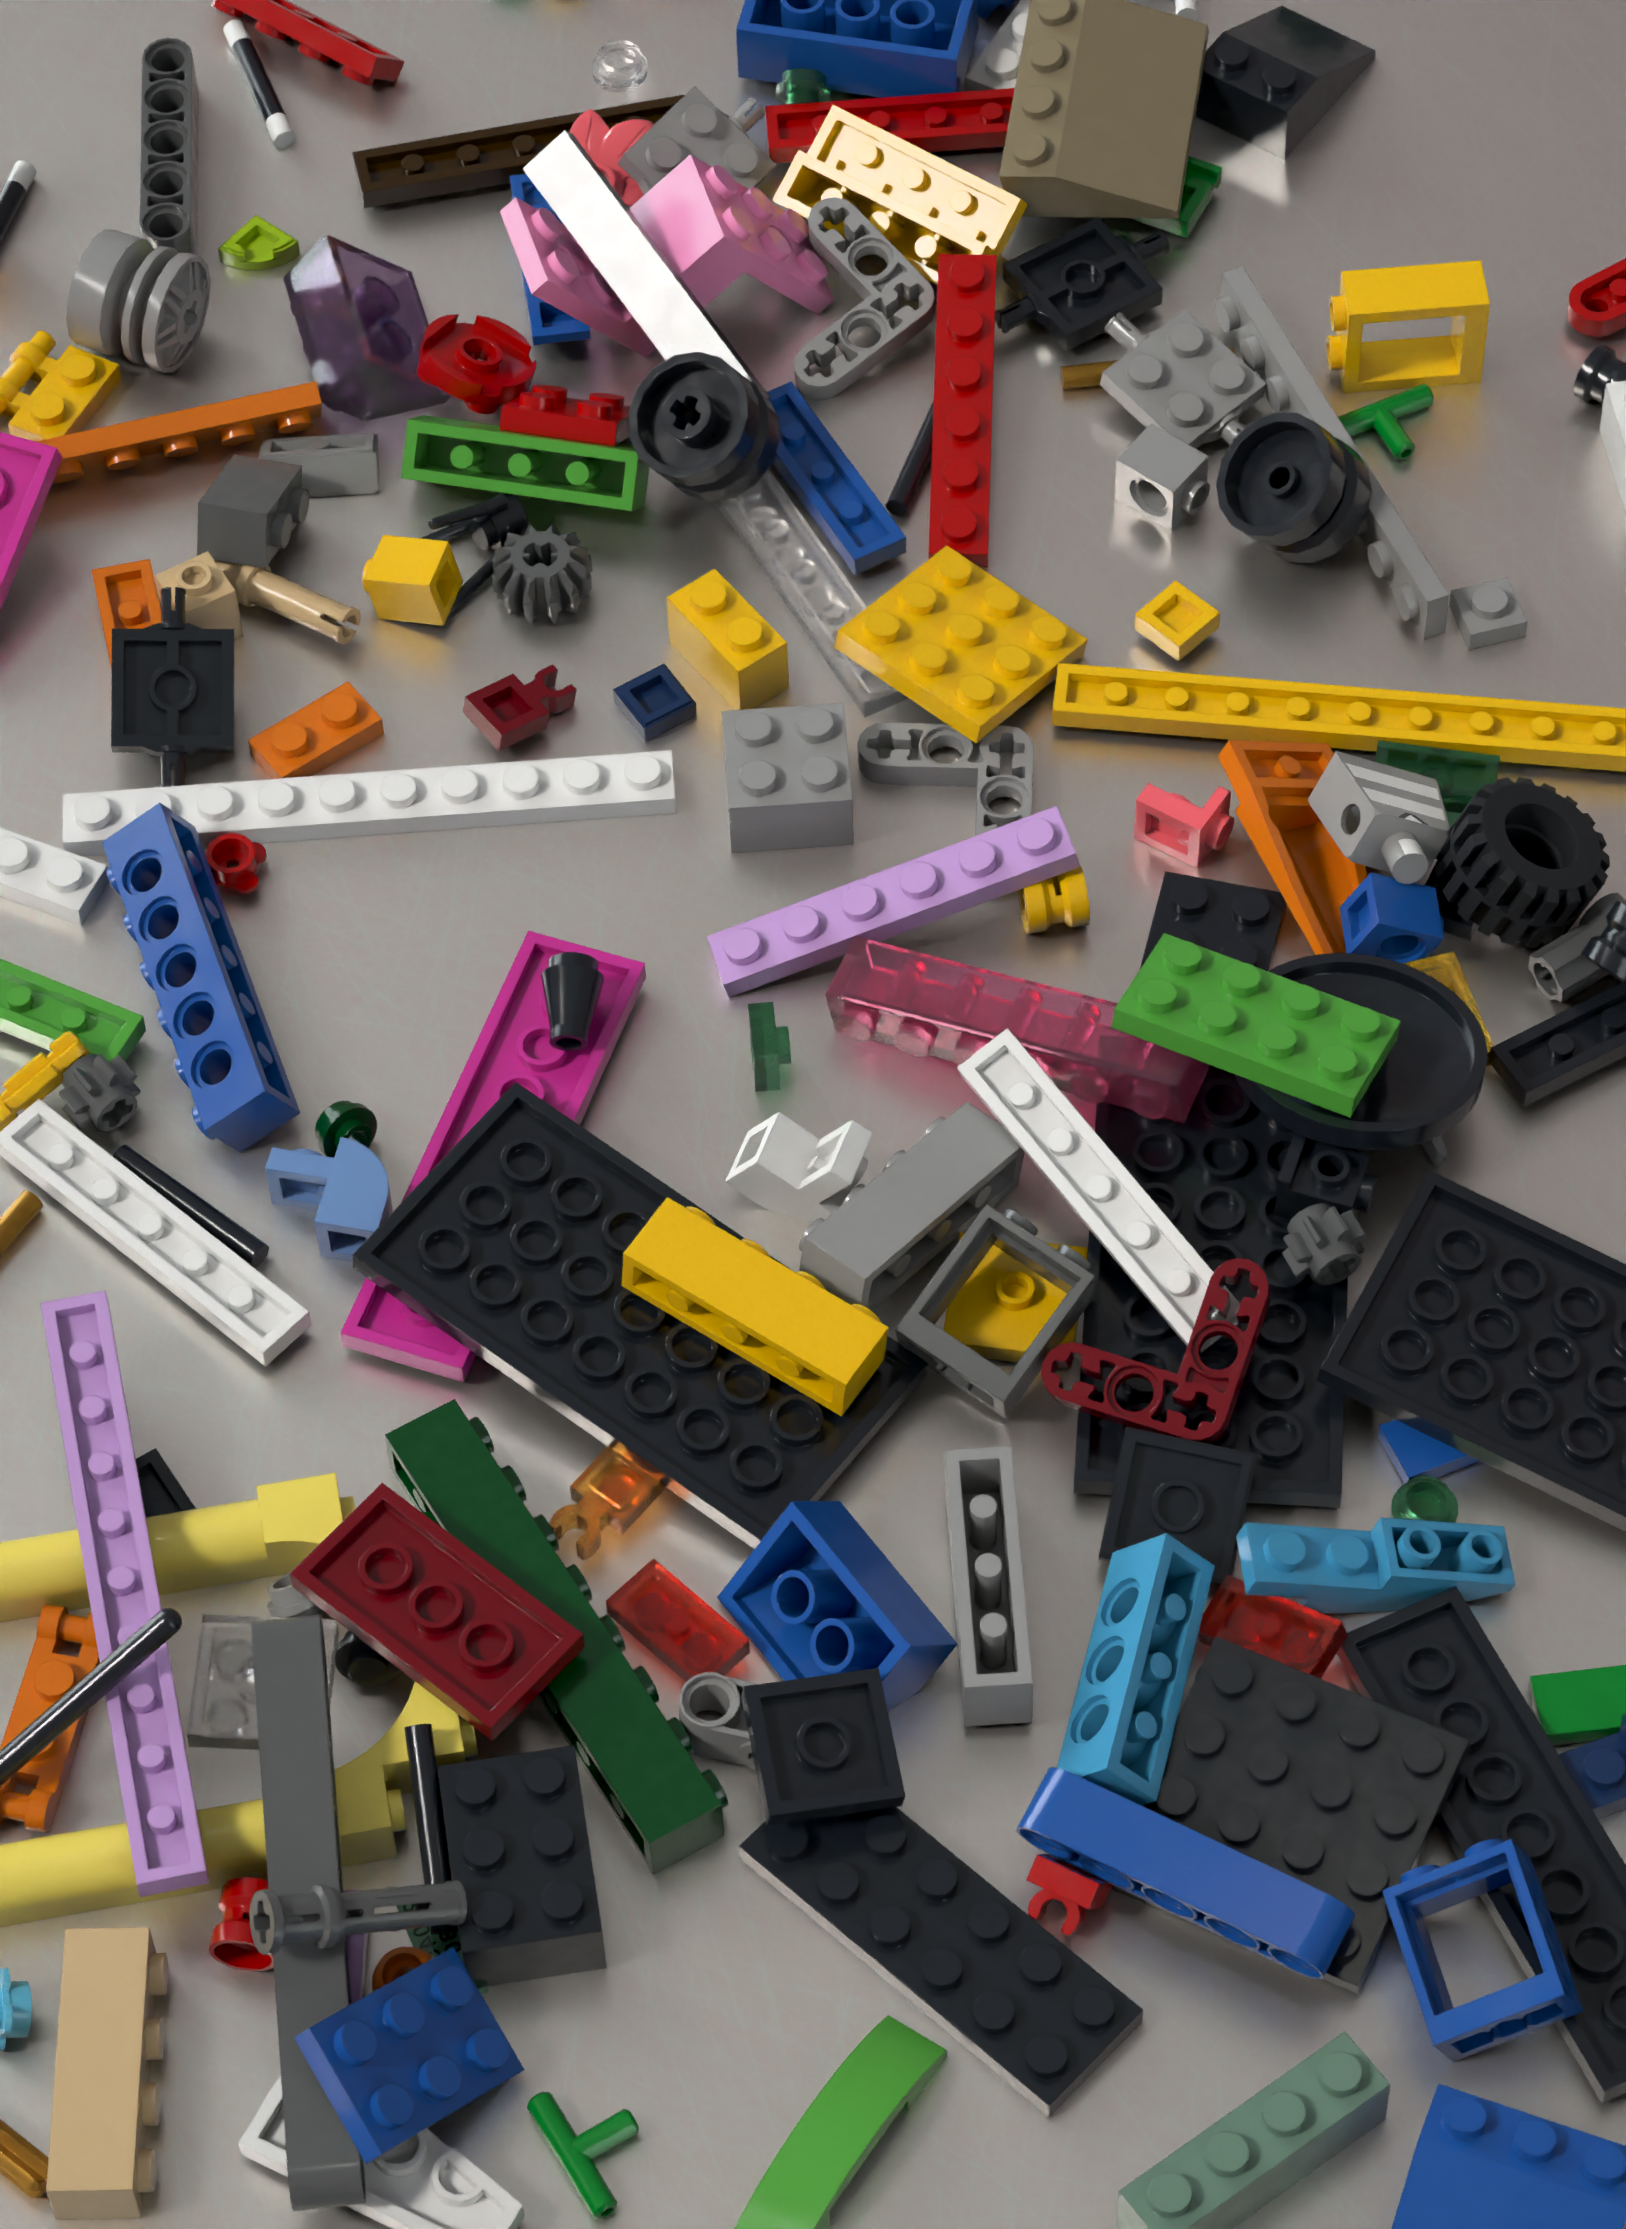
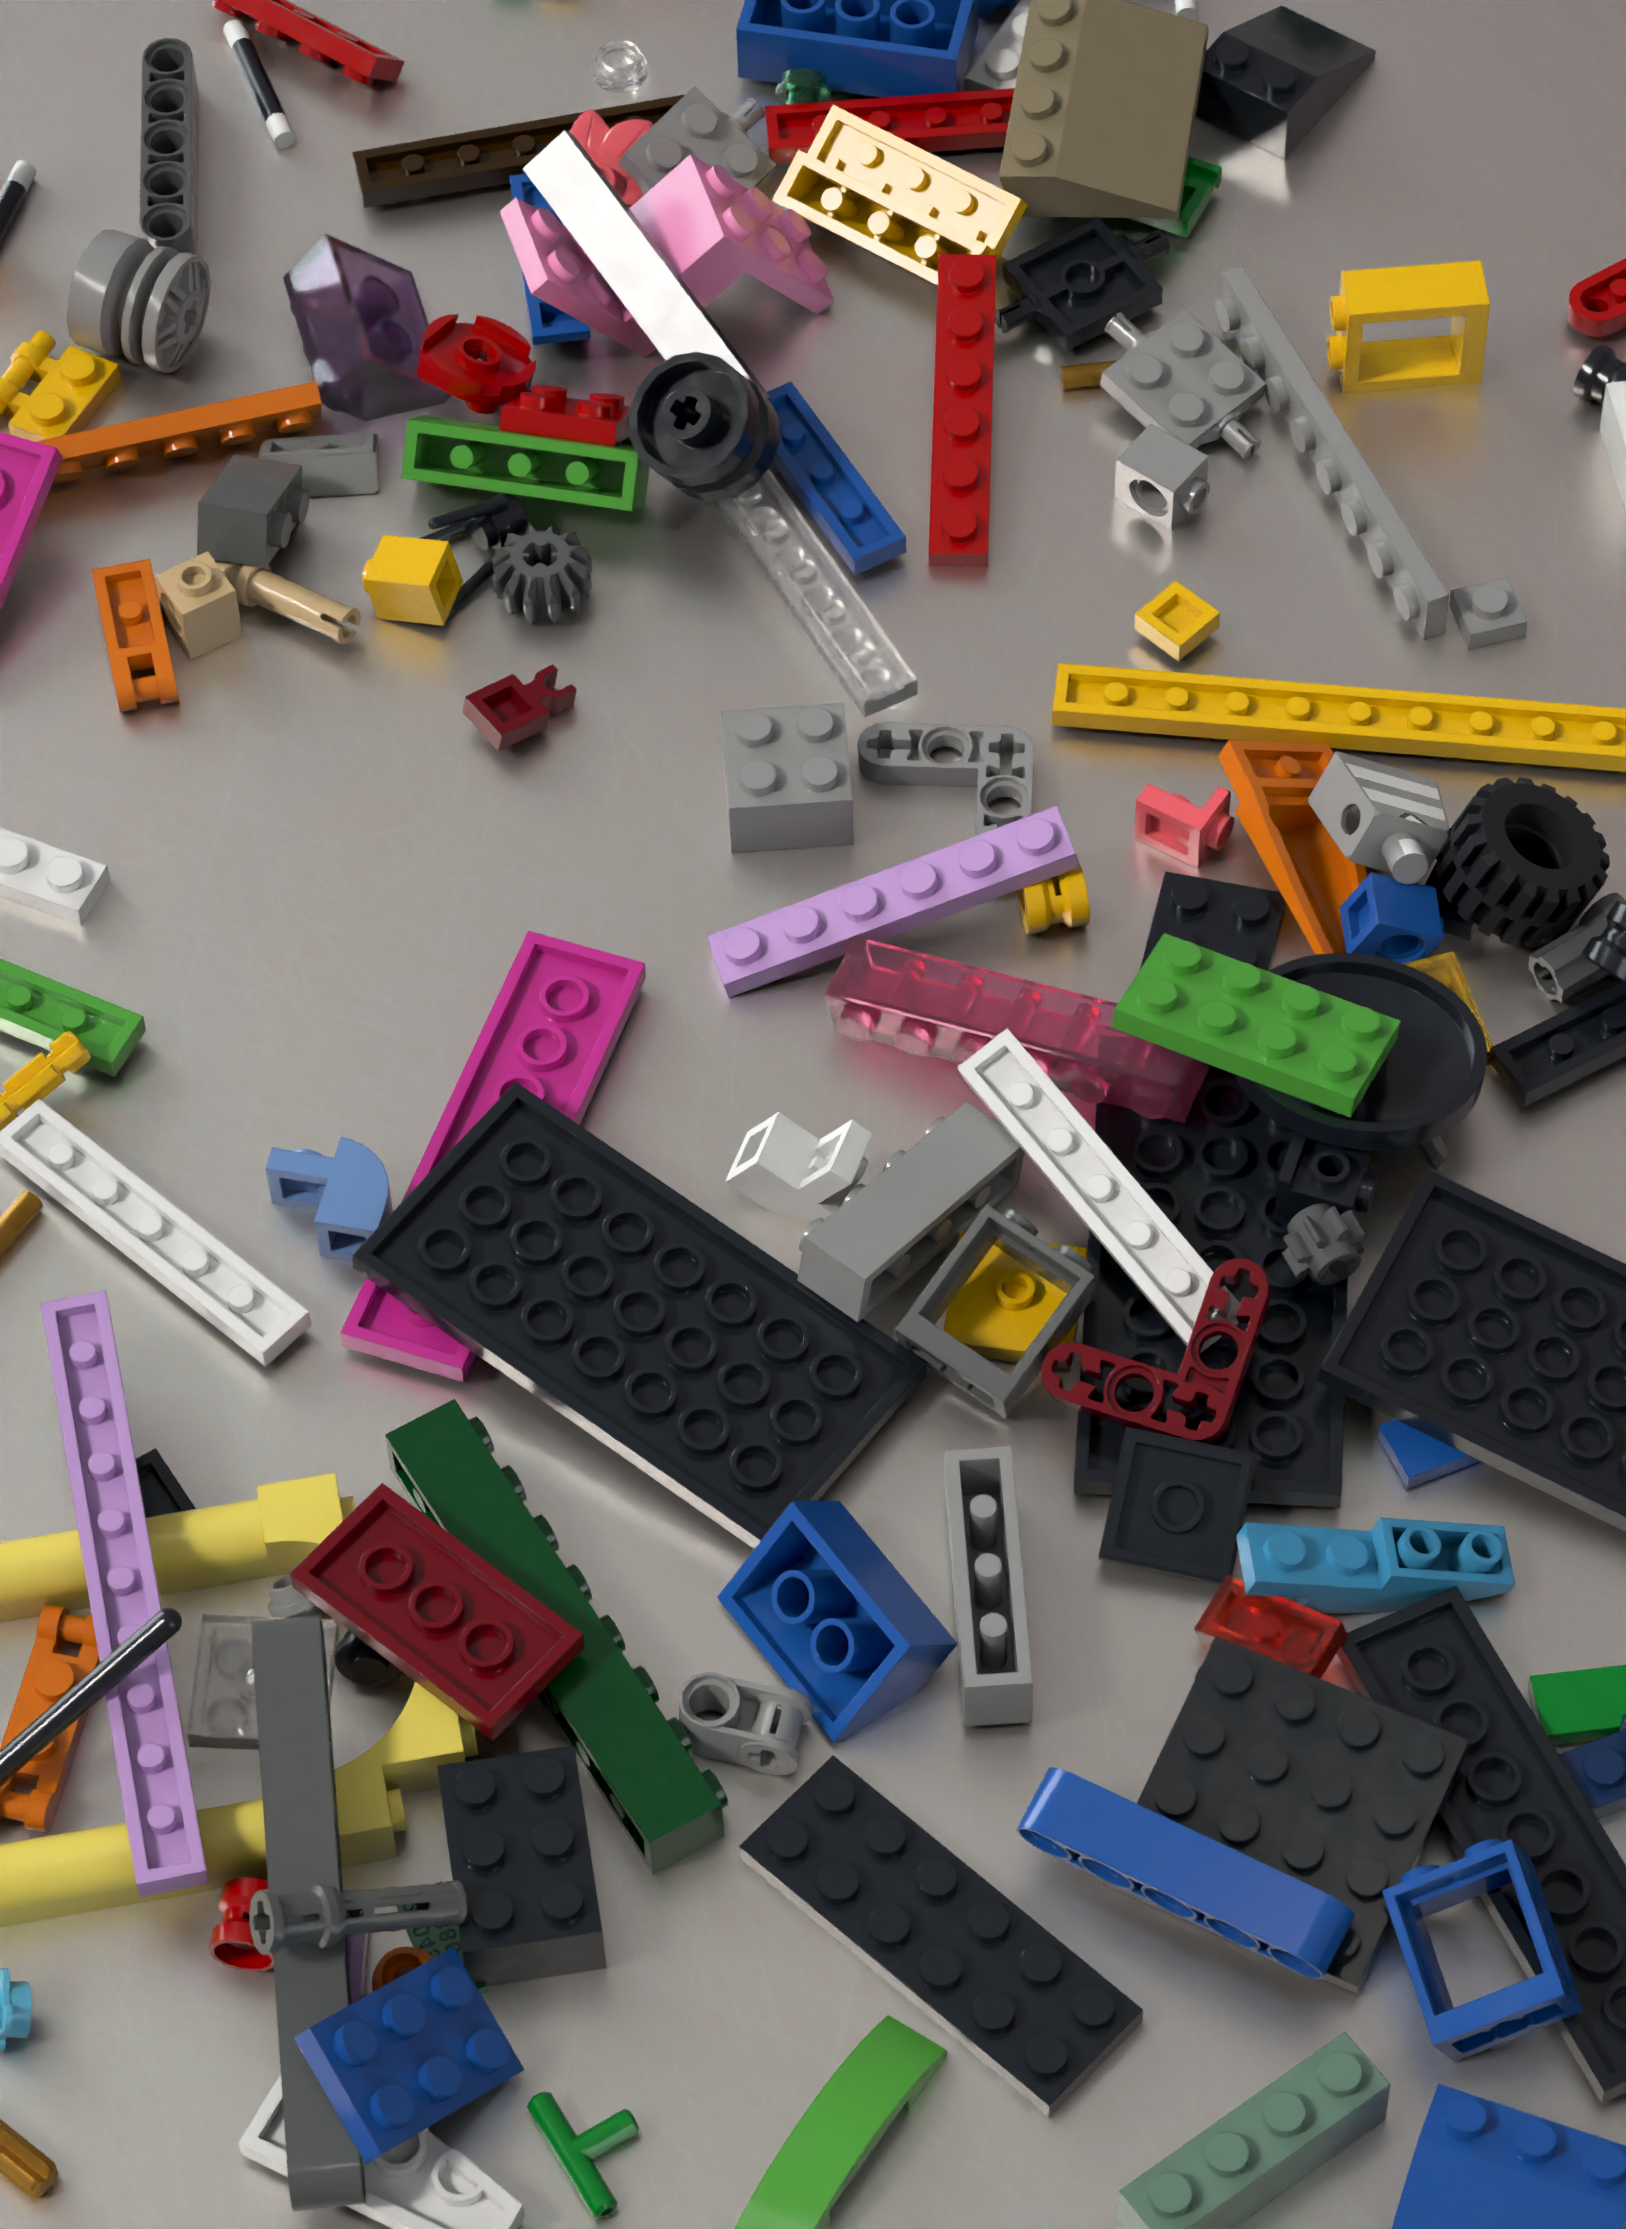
(99, 1092): dark grey gear -> none
(104, 2074): tan brick -> none
(172, 689): black plate -> none
(199, 979): blue brick -> none
(211, 1219): black bar -> none
(235, 850): red plate -> none
(258, 247): lime tile -> none
(317, 735): orange plate -> none
(346, 1121): dark green plate -> none
(389, 800): white plate -> none
(428, 1810): black bar -> none
(571, 997): black cone -> none
(609, 1493): clear orange plate -> none
(654, 702): dark blue tile -> none
(676, 1624): clear red plate -> none
(727, 642): yellow brick -> none
(755, 1305): yellow brick -> none
(768, 1046): clear green plate -> none
(822, 1746): black plate -> none
(879, 295): light grey beam -> none
(913, 469): black bar -> none
(960, 643): yellow plate -> none
(1070, 1886): red tile -> none
(1137, 1667): dark azure brick -> none
(1293, 487): black wheel -> none
(1384, 415): green piece -> none
(1425, 1500): clear green plate -> none
(1456, 772): clear green plate -> none

